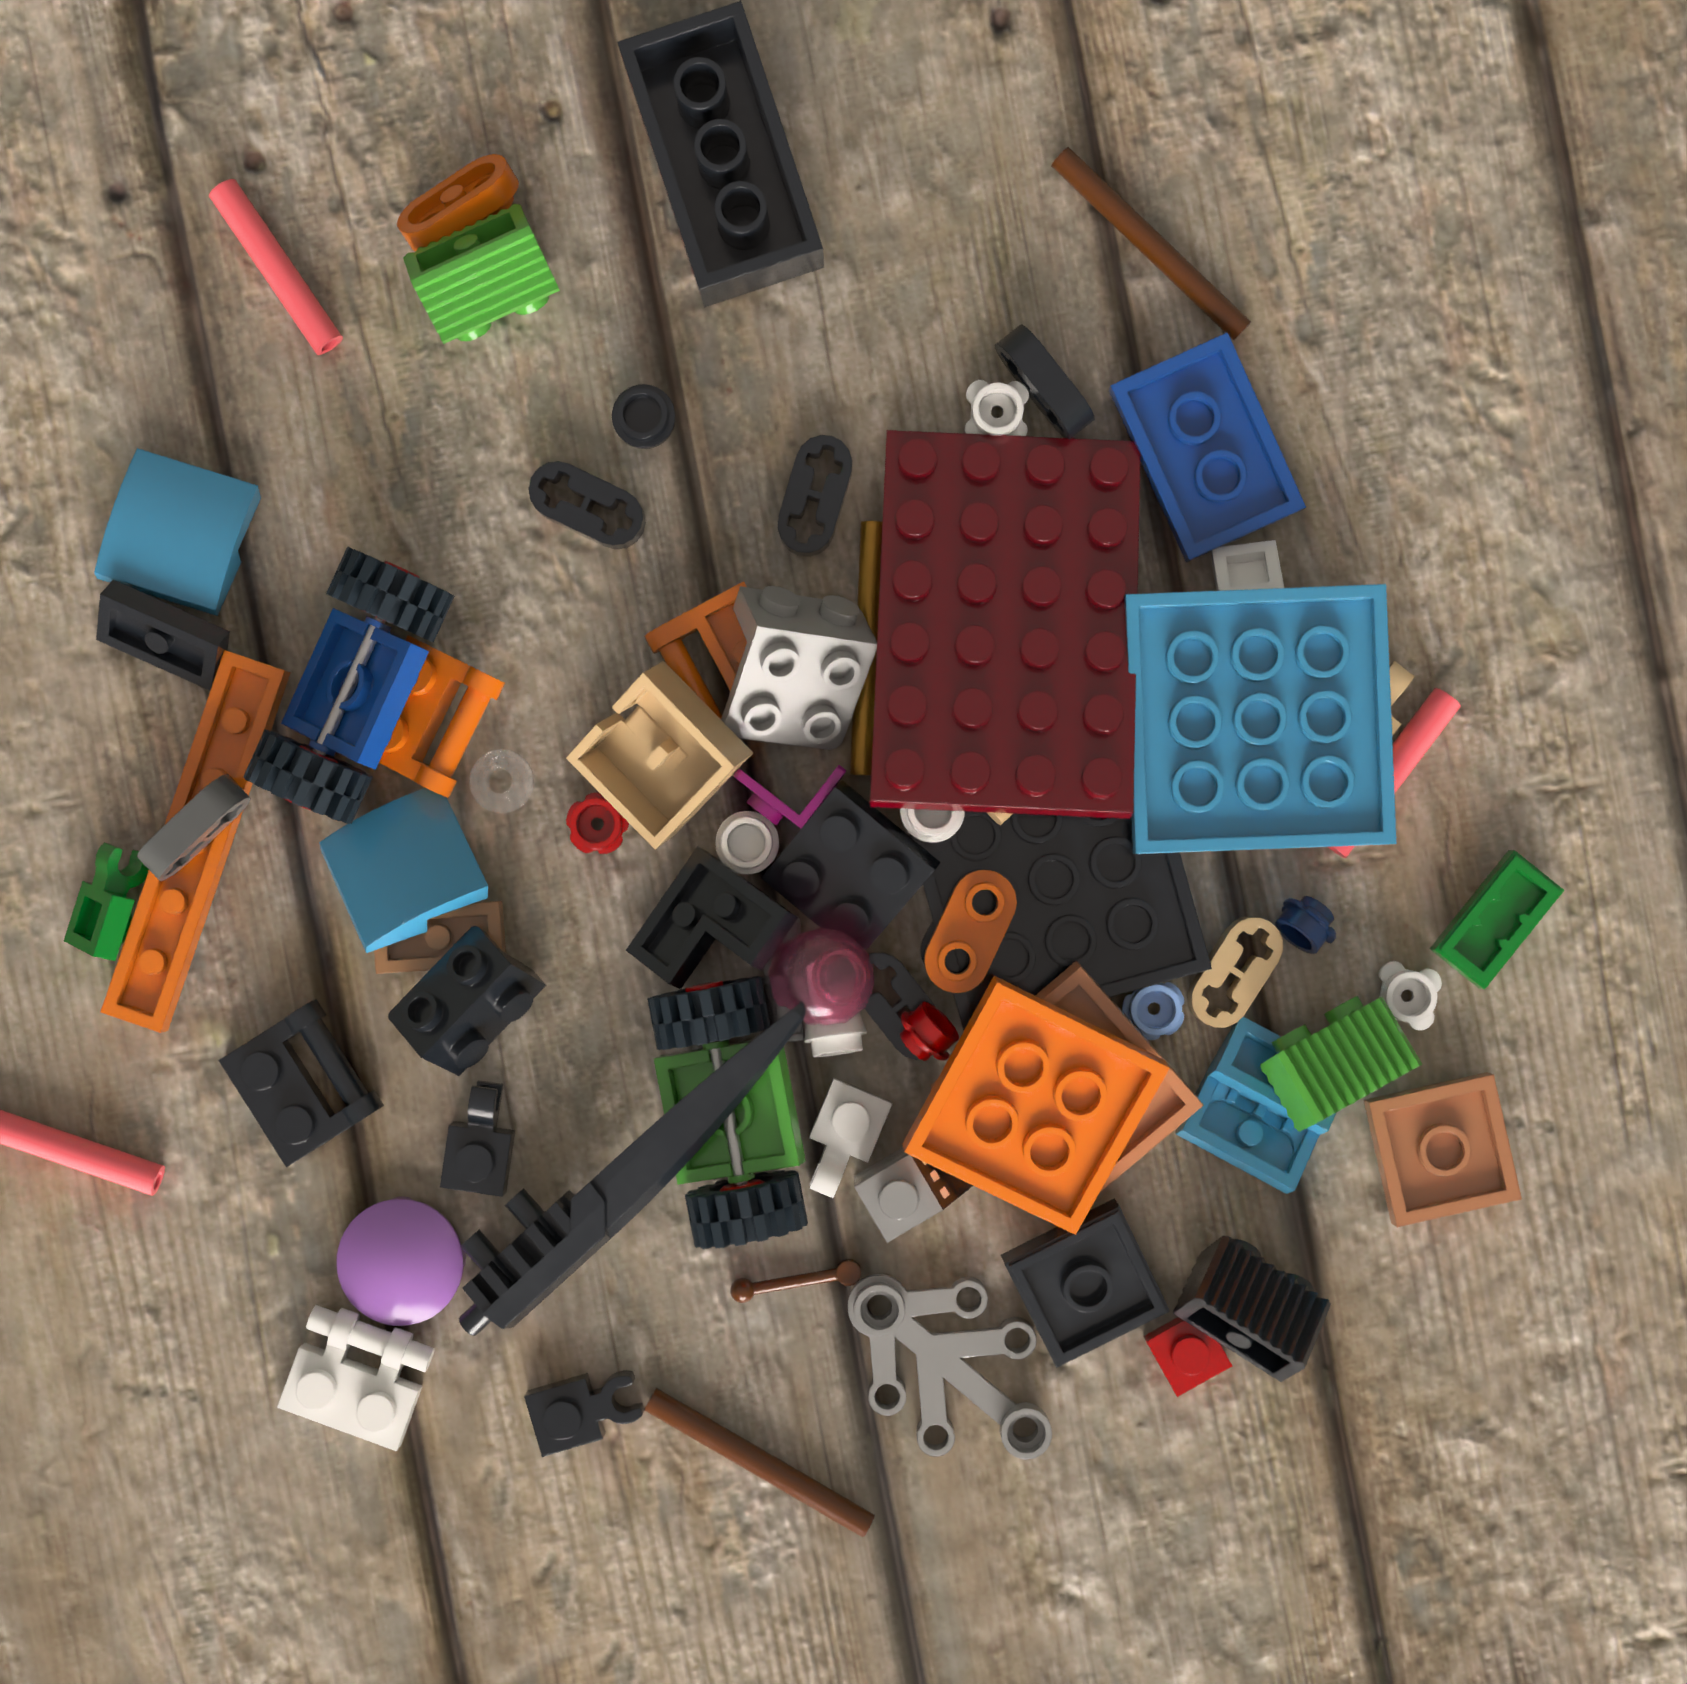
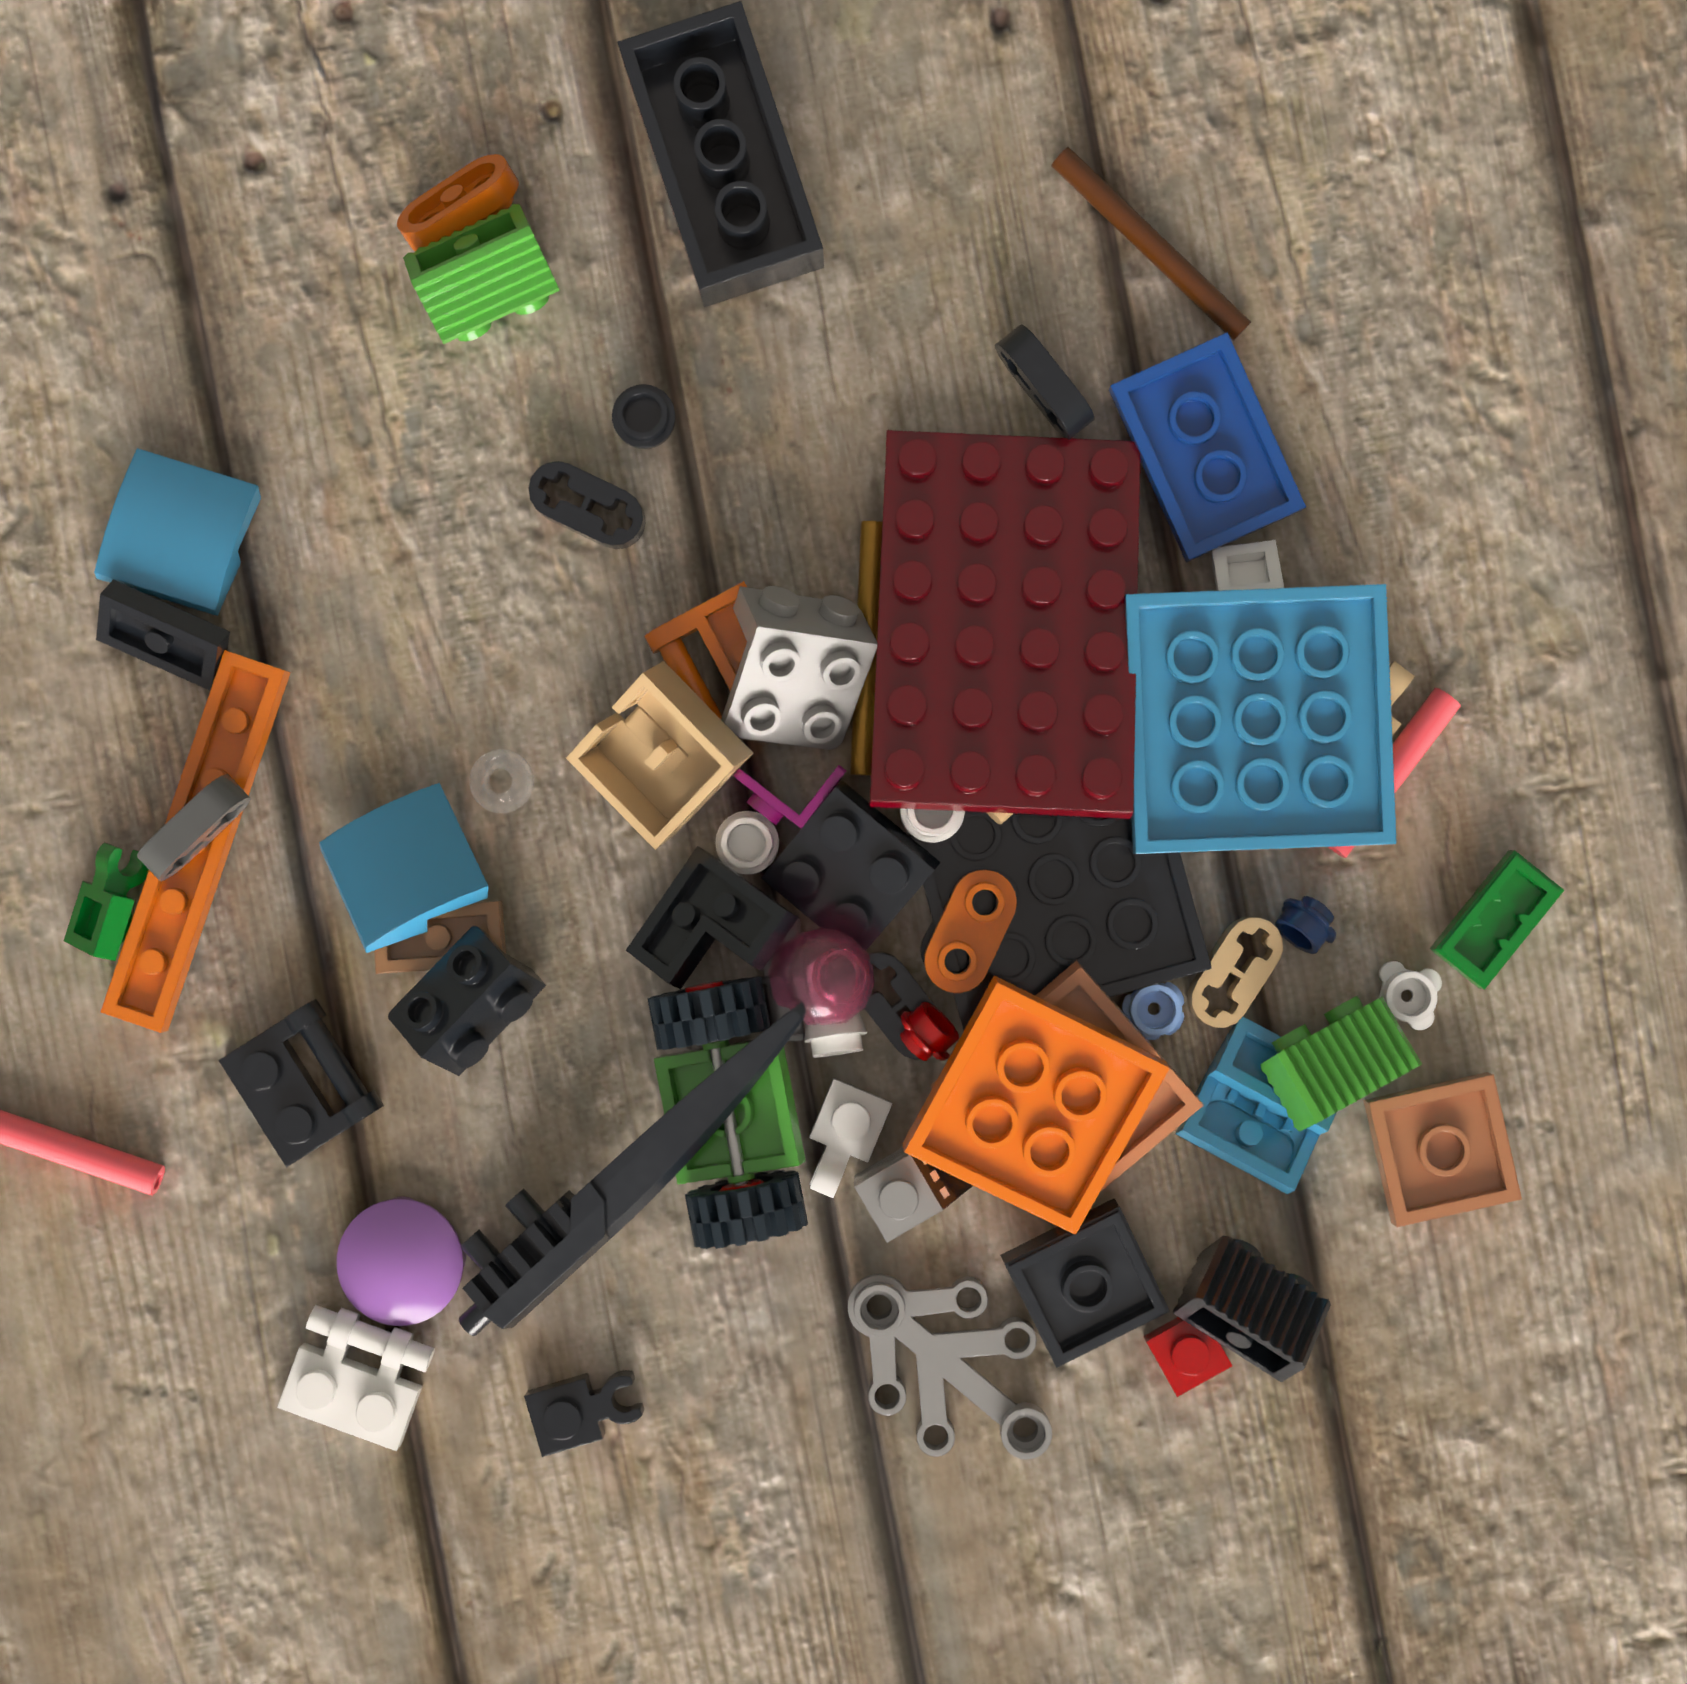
(275, 266): coral piece -> none
(351, 688): plate -> none
(424, 713): orange plate -> none
(477, 1151): black plate -> none
(584, 836): red plate -> none
(759, 1462): reddish brown bar -> none
(800, 491): black beam -> none
(847, 1273): reddish brown hinge -> none
(1007, 397): white plate -> none

